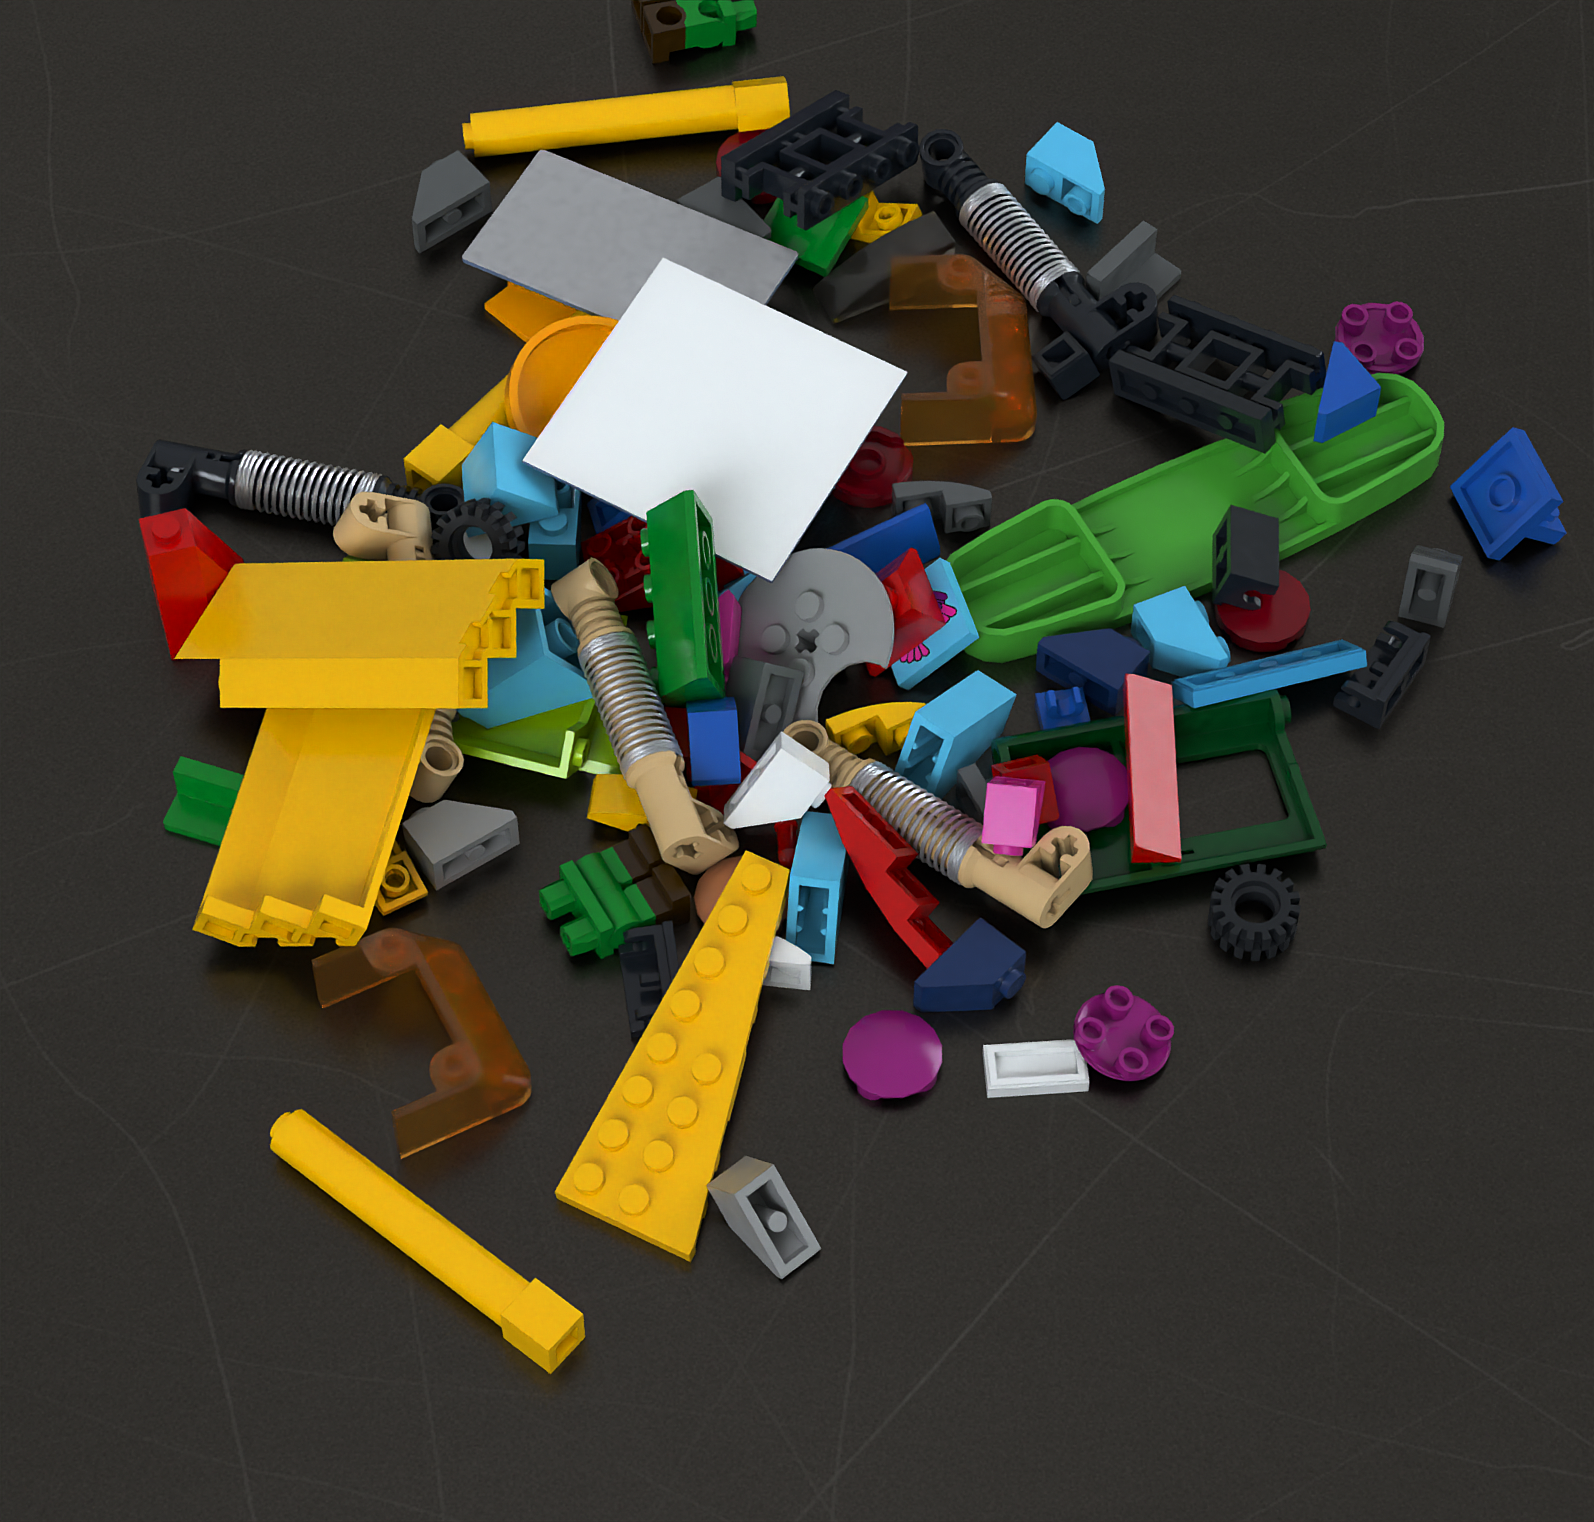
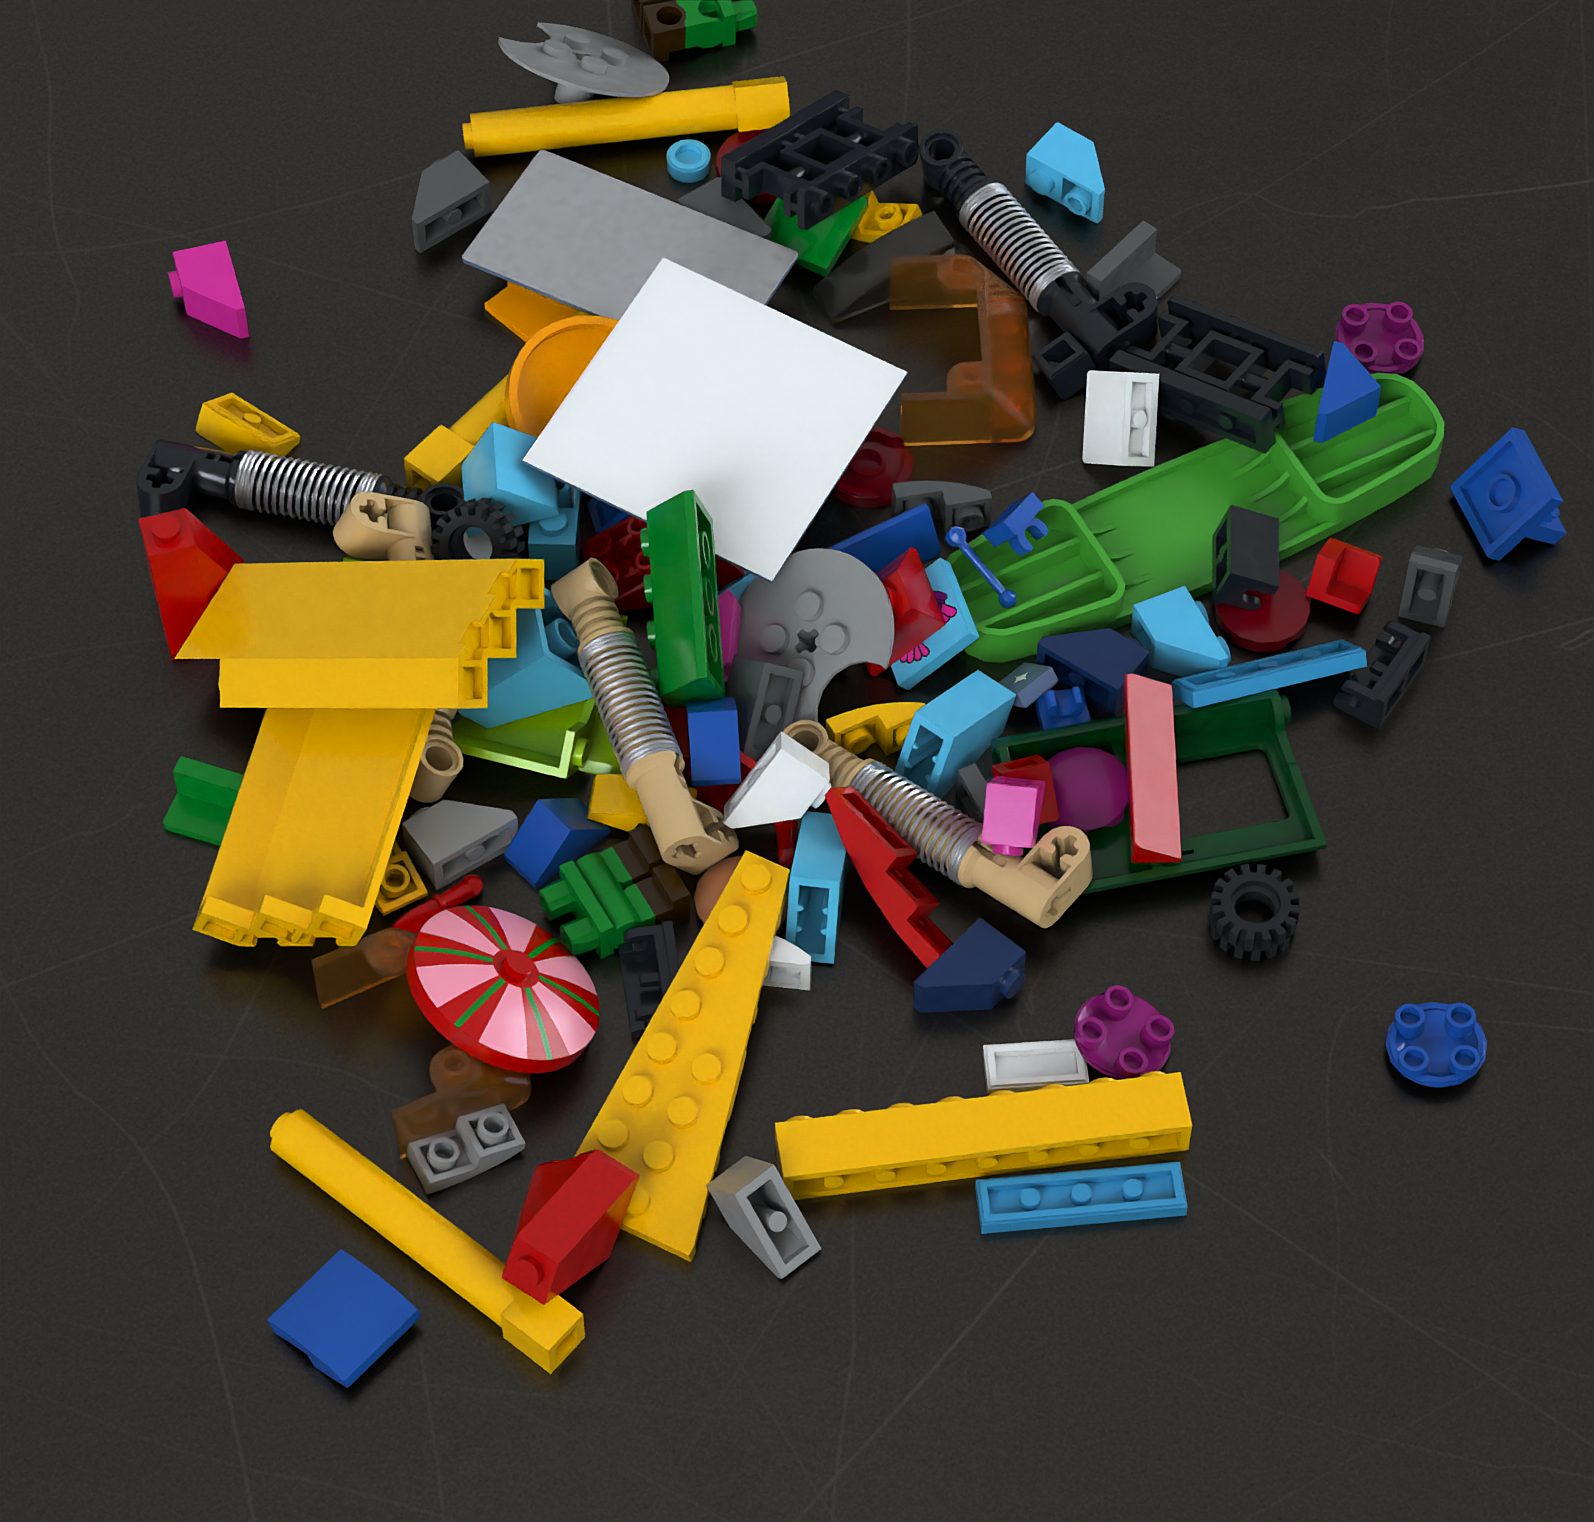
(209, 287): none -> dark pink slope
(239, 426): none -> yellow slope
(344, 1318): none -> blue slope
(416, 917): none -> red piece
(473, 1147): none -> light grey slope
(502, 989): none -> dish
(552, 836): none -> blue slope
(568, 1222): none -> red slope
(588, 64): none -> light grey piece
(688, 161): none -> medium azure tile
(892, 1055): magenta dish -> none
(956, 538): none -> blue hinge
(983, 1135): none -> yellow brick
(1015, 521): none -> blue tile
(1029, 682): none -> sand blue tile
(1080, 1197): none -> dark azure tile
(1120, 418): none -> white panel
(1344, 575): none -> red panel
(1436, 1043): none -> blue dish

